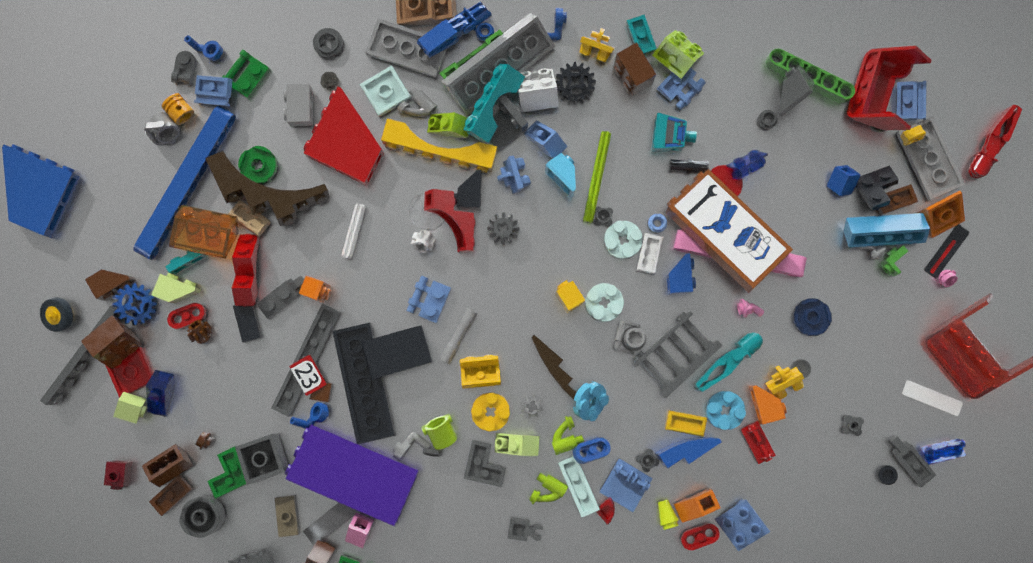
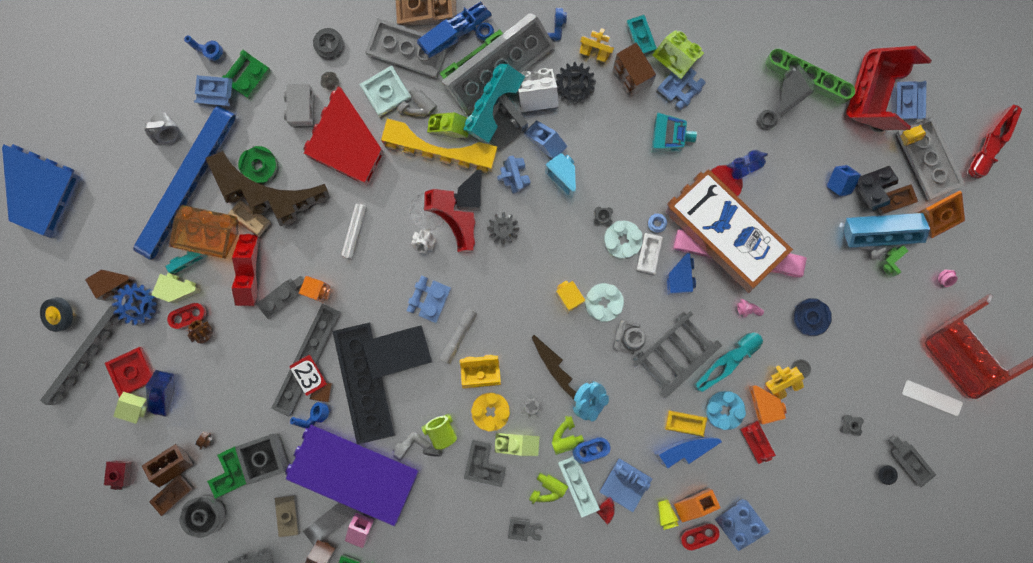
(111, 342): reddish brown brick -> none
(176, 107): light orange piece -> none
(187, 62): dark grey plate -> none
(247, 323): black tile -> none
(597, 177): lime axle -> none
(647, 465): dark grey plate -> none
(688, 165): black pin -> none
(944, 451): clear blue hinge -> none
(946, 251): black sticker -> none

